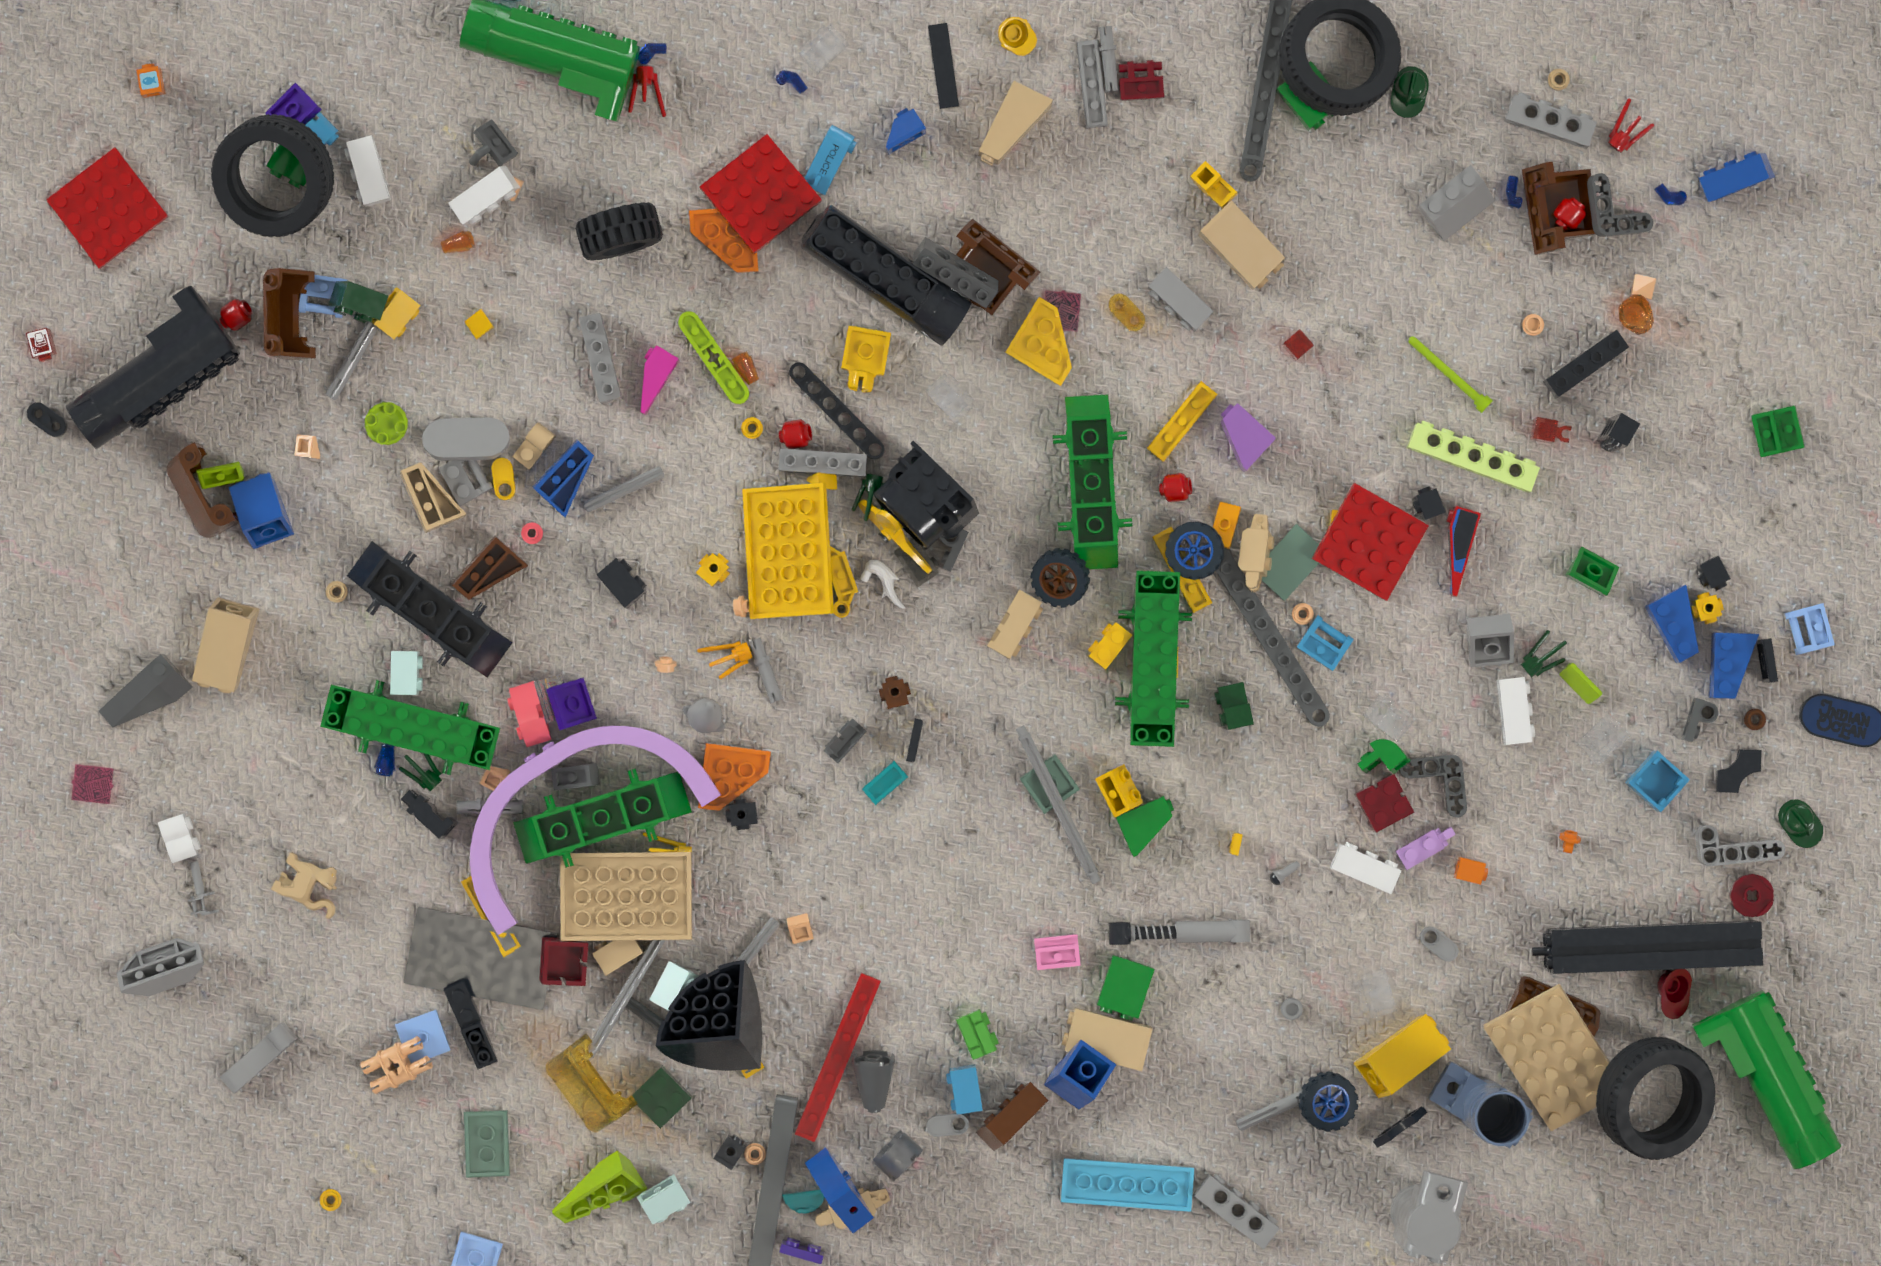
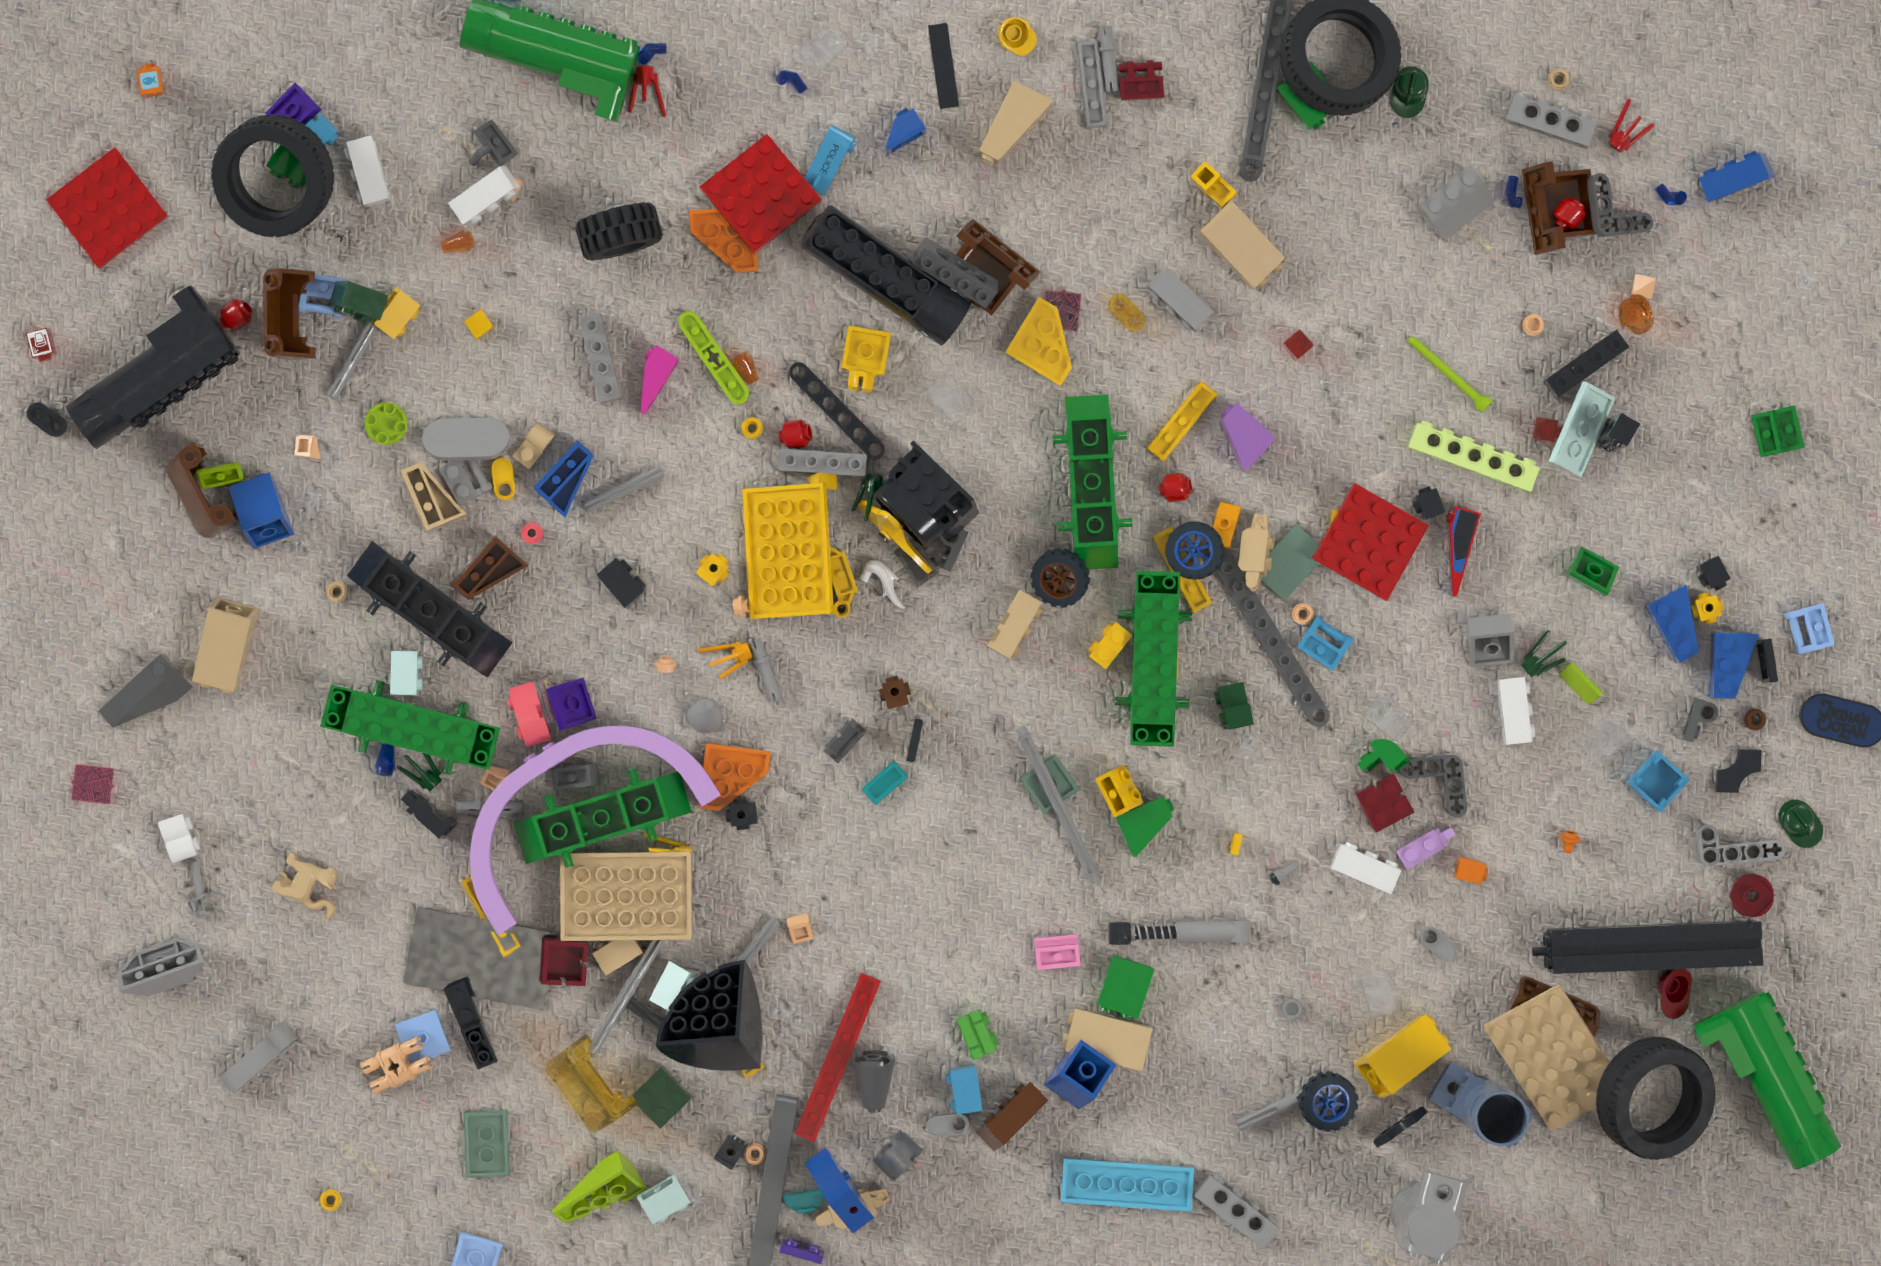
(1582, 429): none -> light aqua tile

